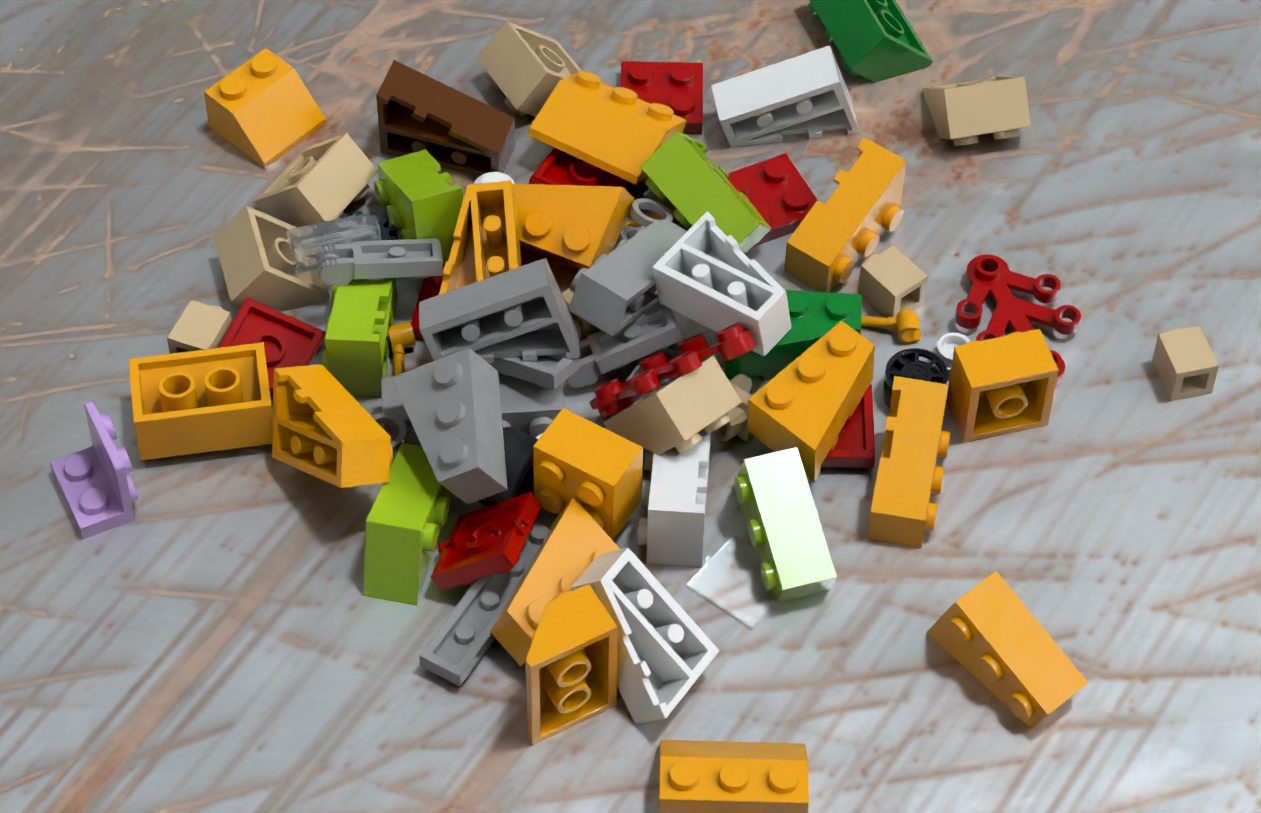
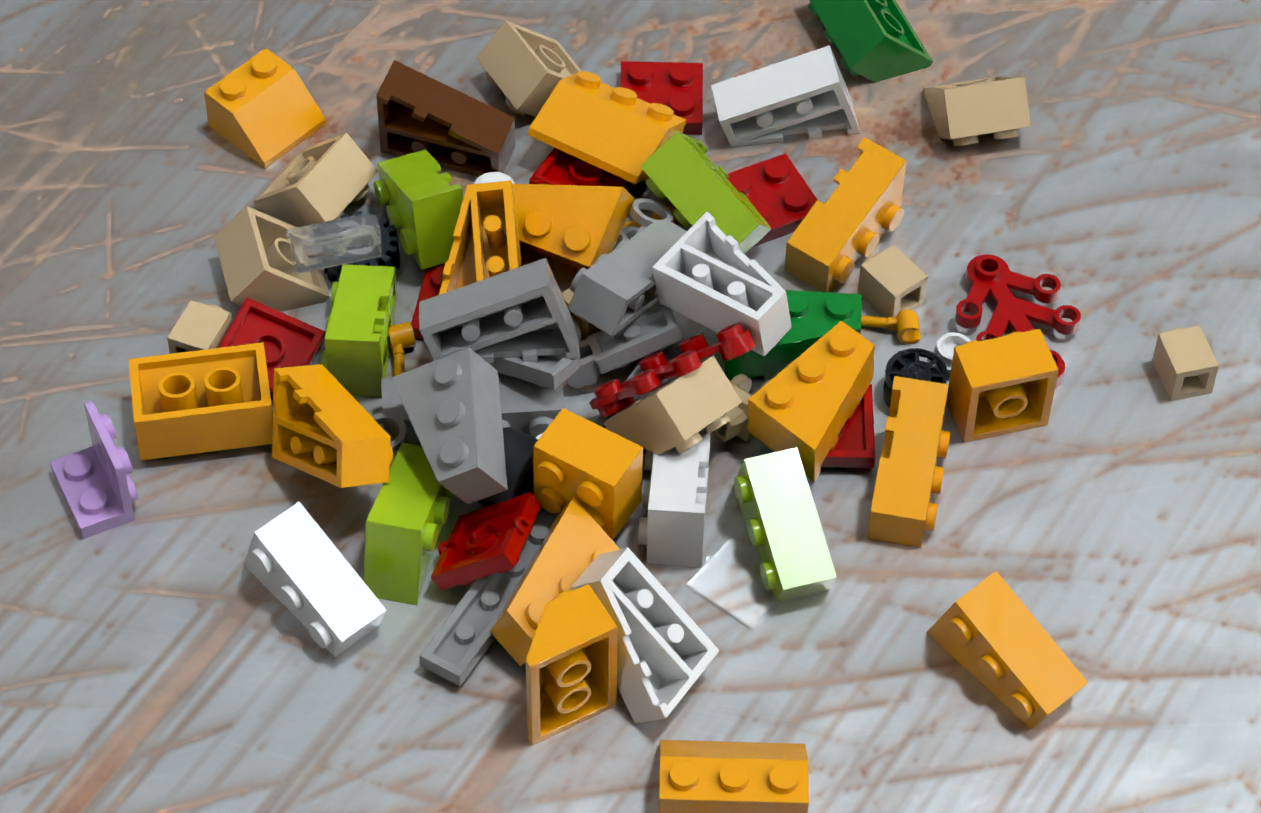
(313, 580): none -> white wedge
(380, 260): light grey hinge -> none

